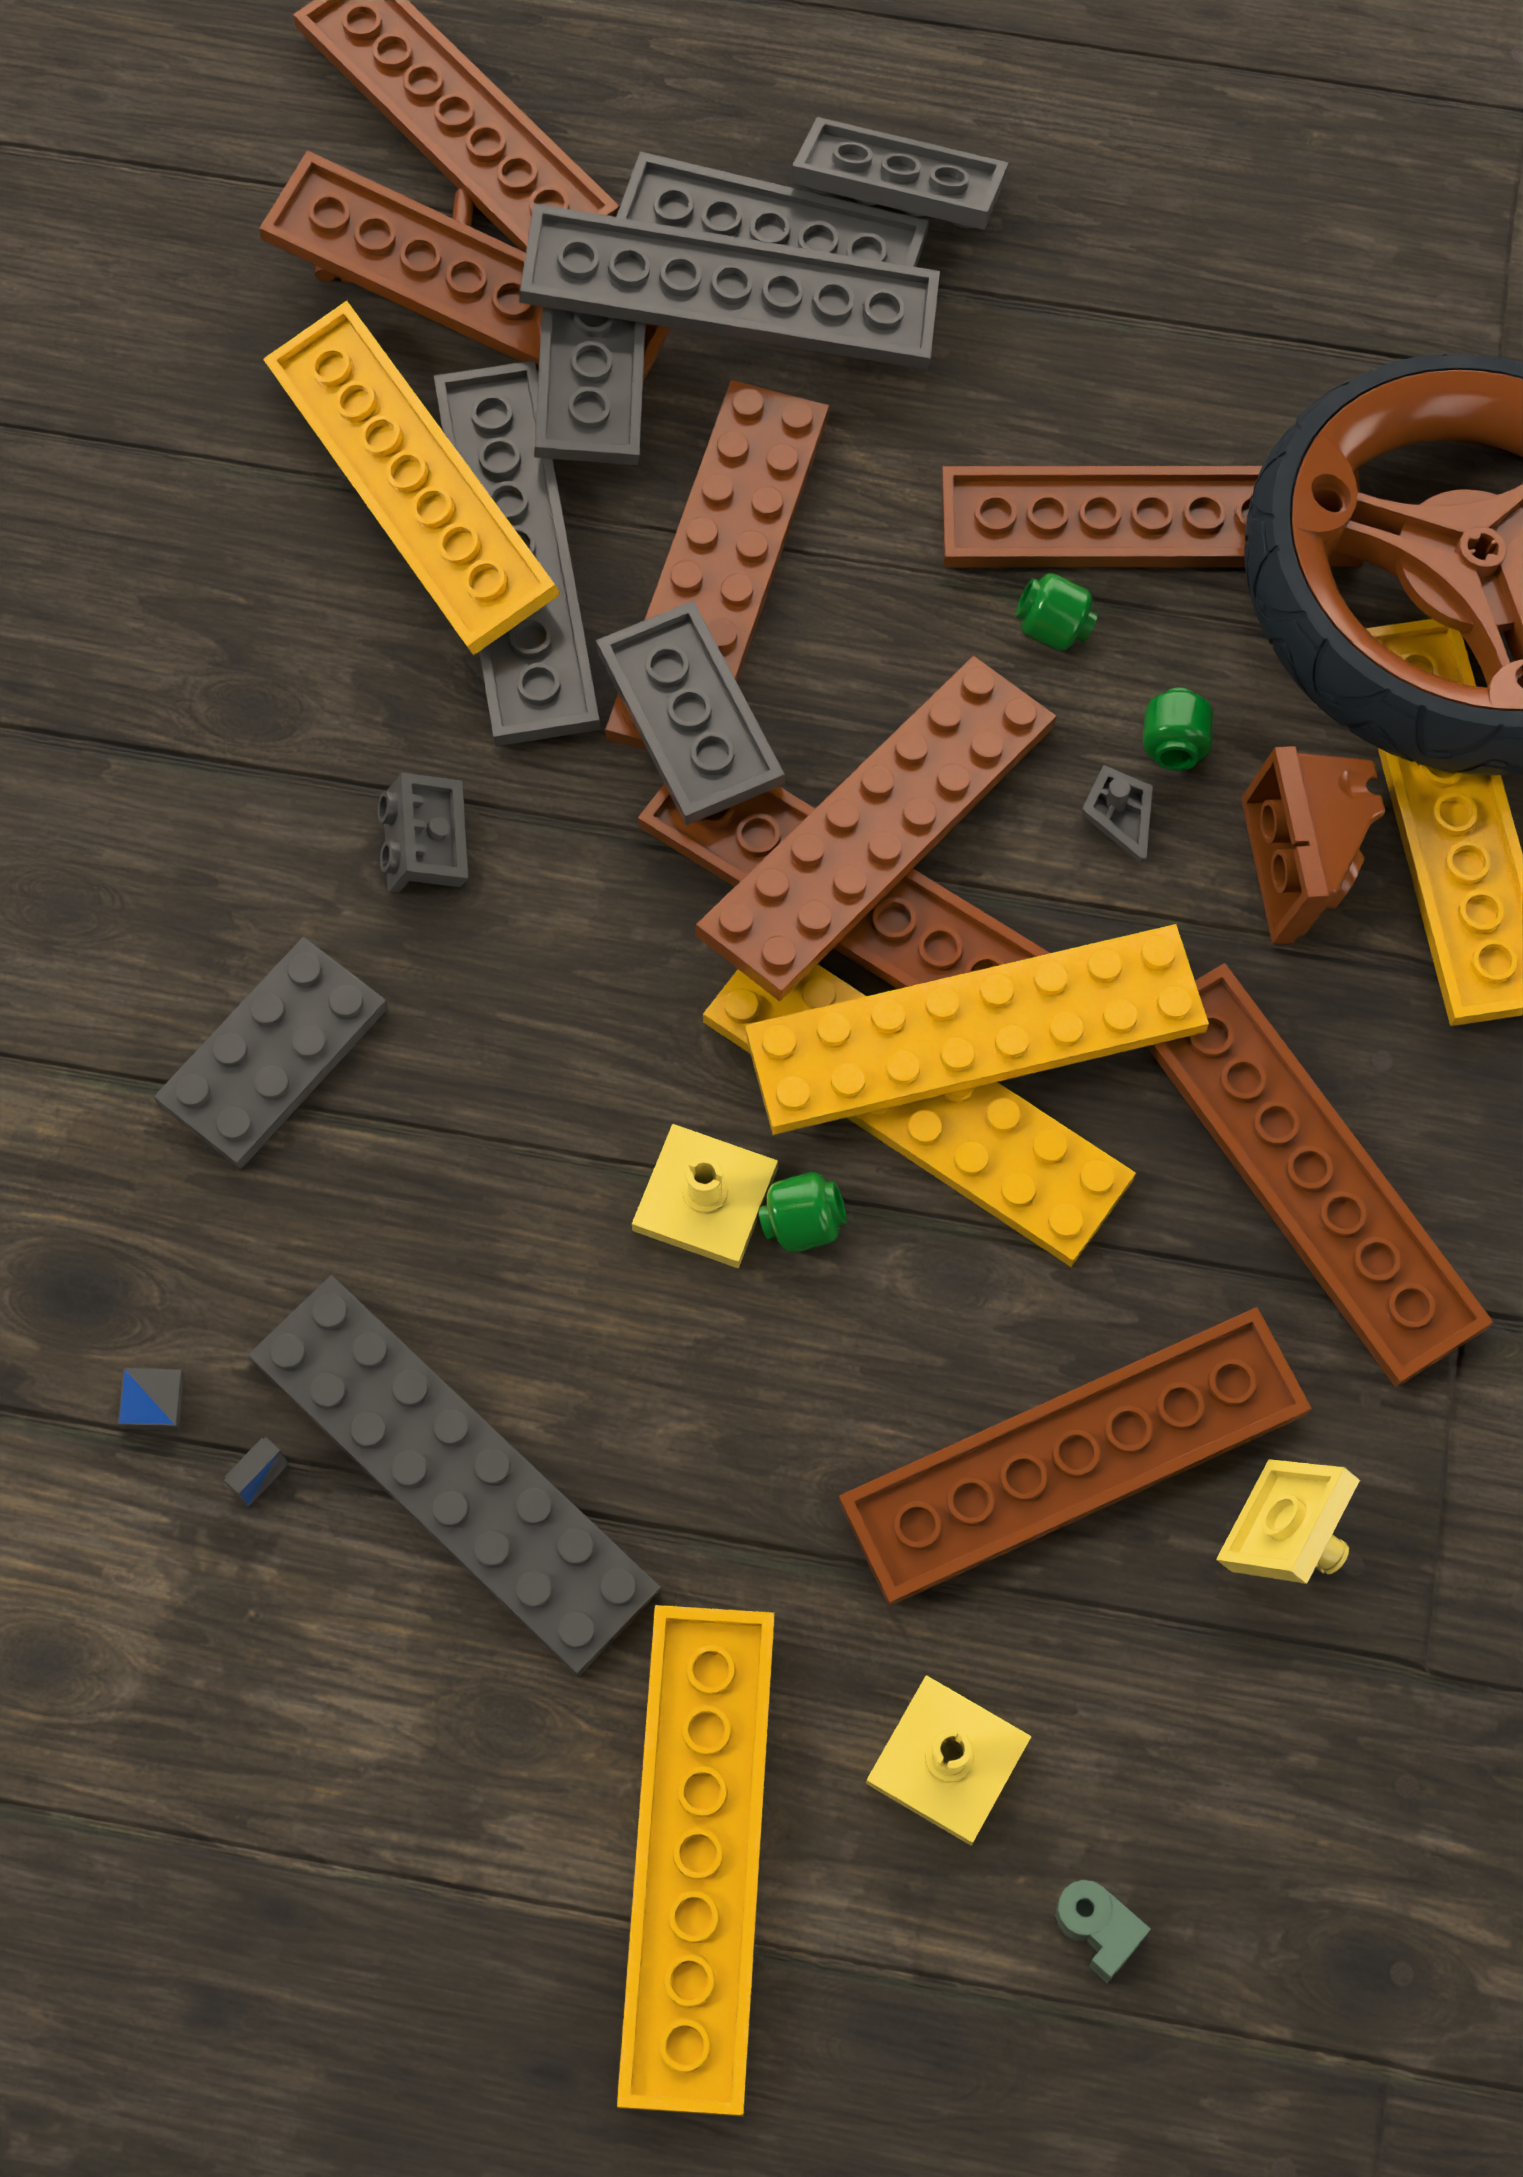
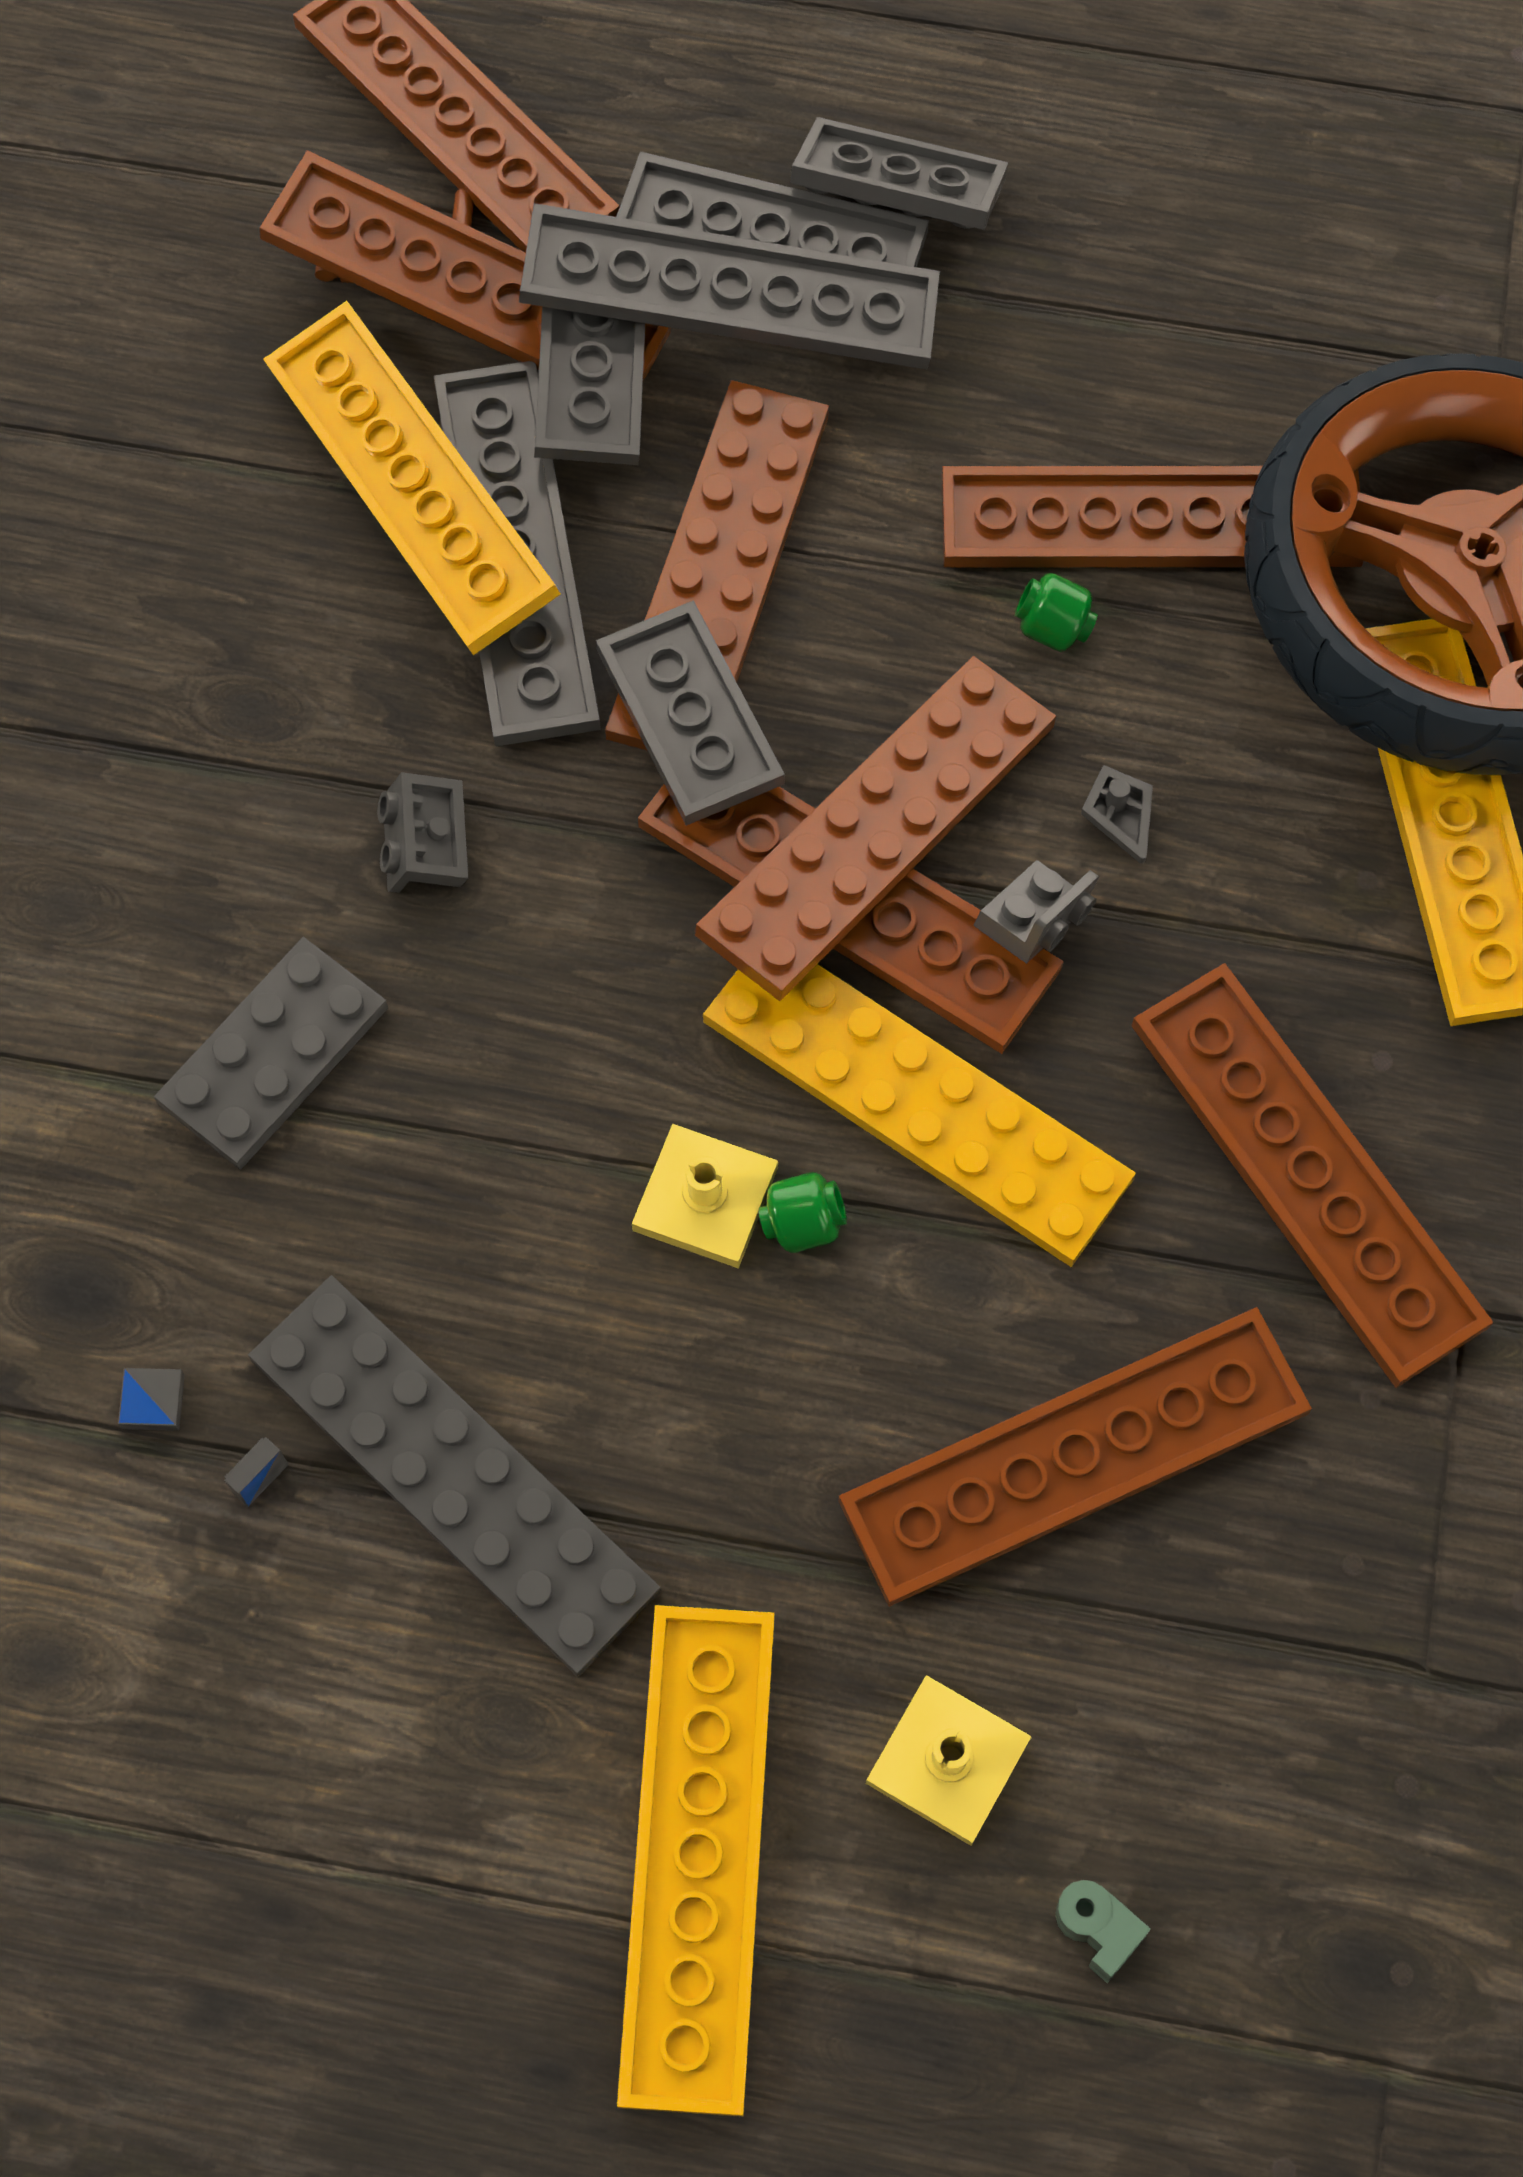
(975, 1029): yellow plate -> none
(1036, 910): none -> dark grey bracket
(1178, 729): green head -> none
(1291, 1522): light yellow tile -> none
(1306, 834): dark orange piece -> none

